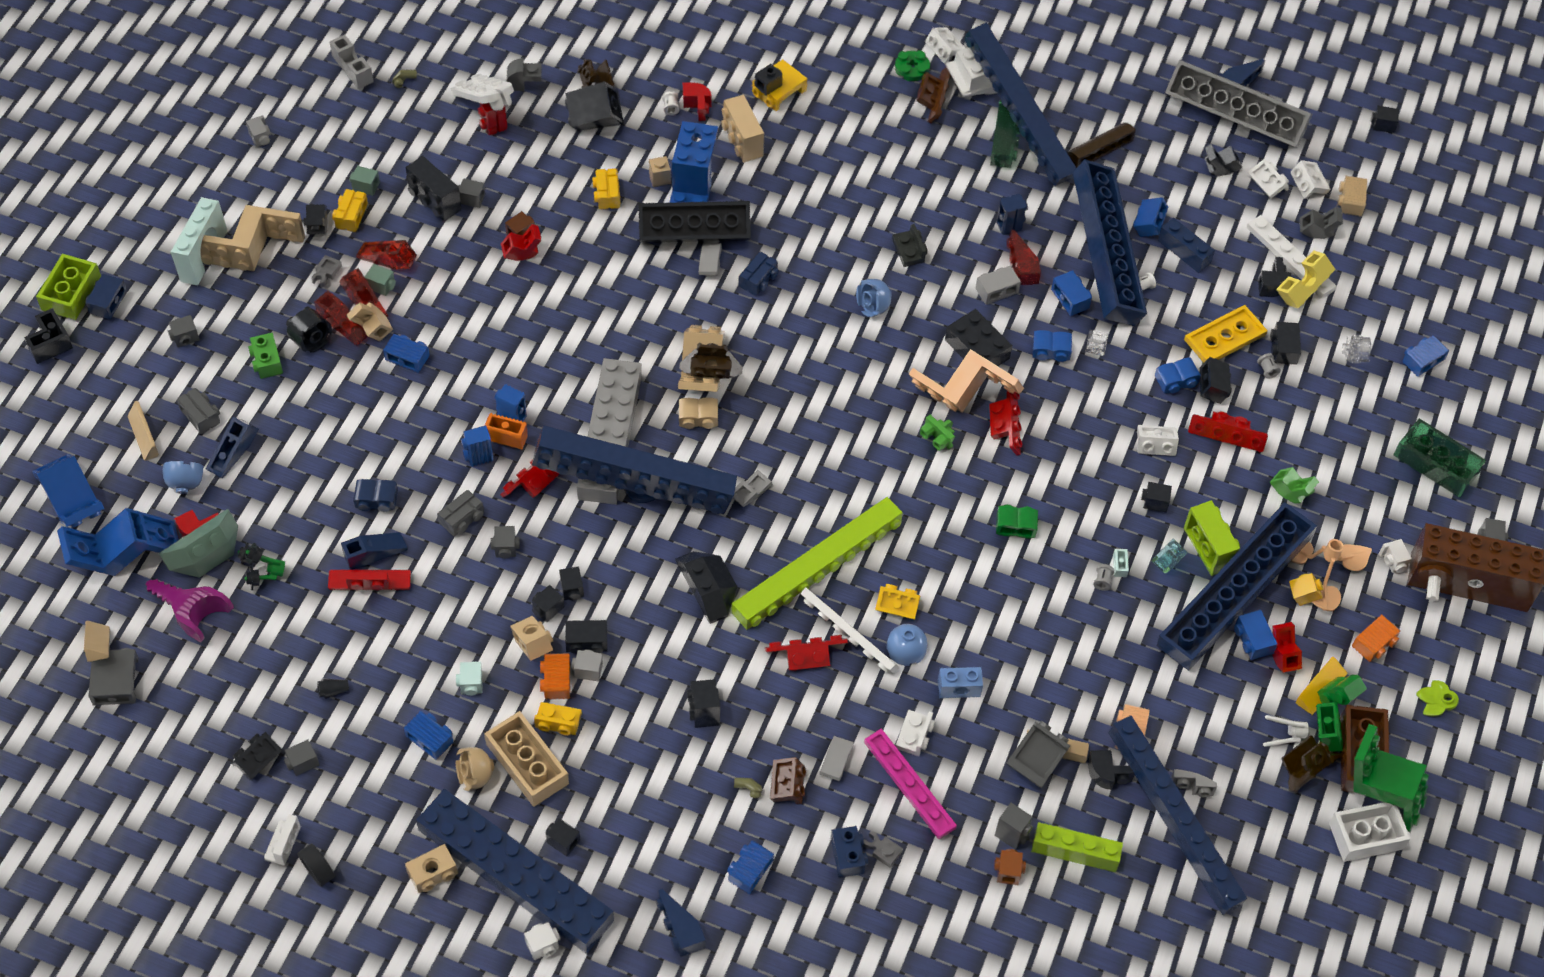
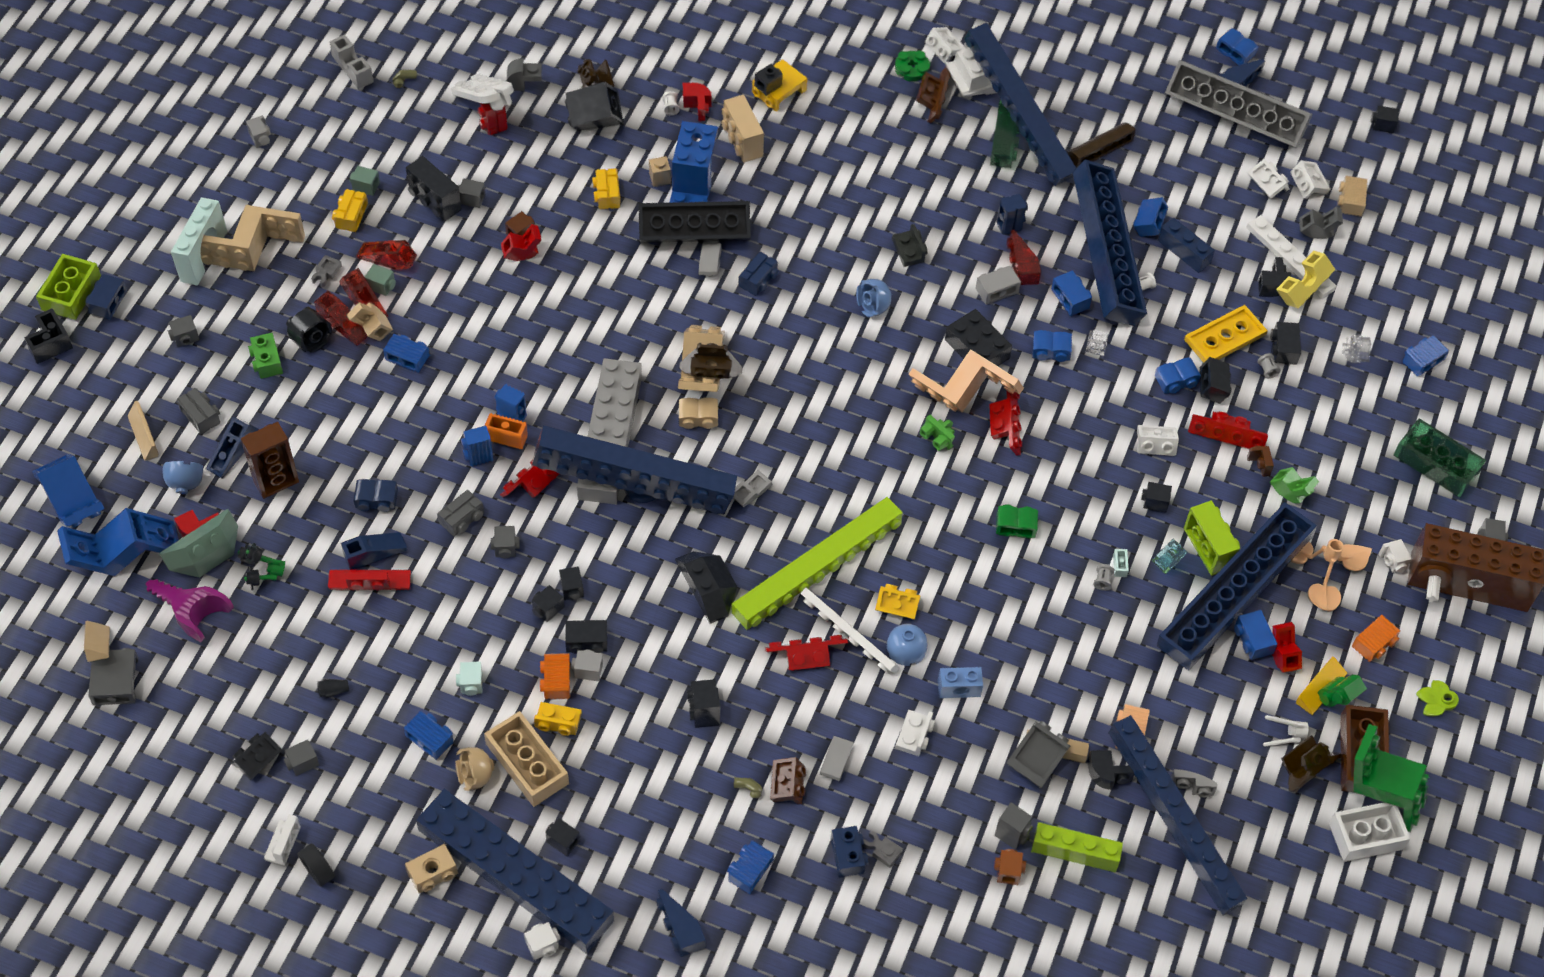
(270, 459): none -> reddish brown brick
(316, 219): black brick -> none
(532, 637): tan brick -> none
(910, 784): dark pink plate -> none
(1222, 162): black brick -> none
(1236, 46): none -> blue brick
(1263, 458): none -> reddish brown bracket
(1306, 589): yellow brick -> none
(1329, 726): green brick -> none

